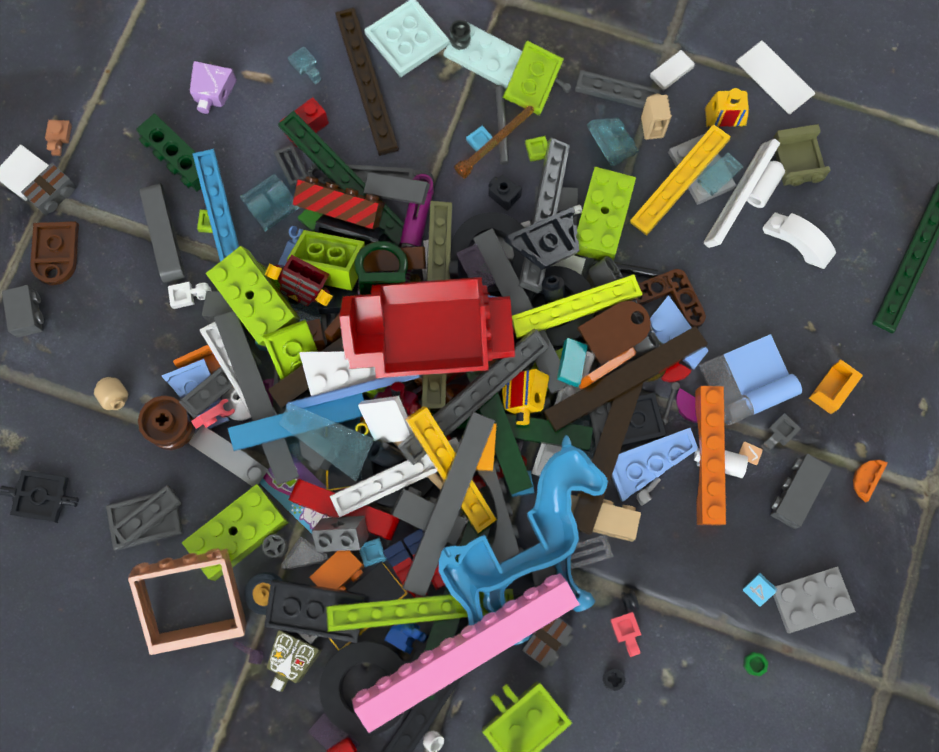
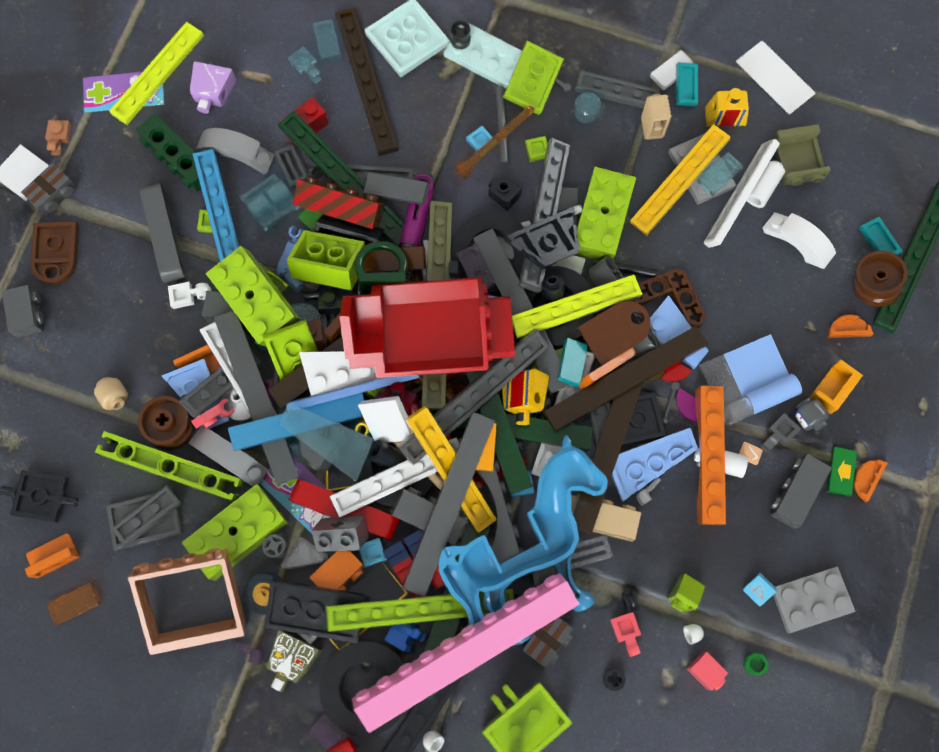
(51, 556): none -> orange panel
(73, 603): none -> clear orange tile
(104, 91): none -> sticker
(156, 73): none -> neon yellow tile
(156, 462): none -> lime piece
(236, 146): none -> light grey arch
(300, 281): dark red torso -> none
(327, 40): none -> clear light blue tile
(587, 107): none -> clear light blue head
(613, 139): clear light blue plate -> none
(686, 593): none -> lime slope
(687, 84): none -> teal tile
(693, 633): none -> white hinge
(708, 671): none -> coral brick
(812, 414): none -> dark grey head
(842, 472): none -> green tile
(849, 326): none -> orange tile
(879, 236): none -> teal tile
(880, 278): none -> reddish brown wheel

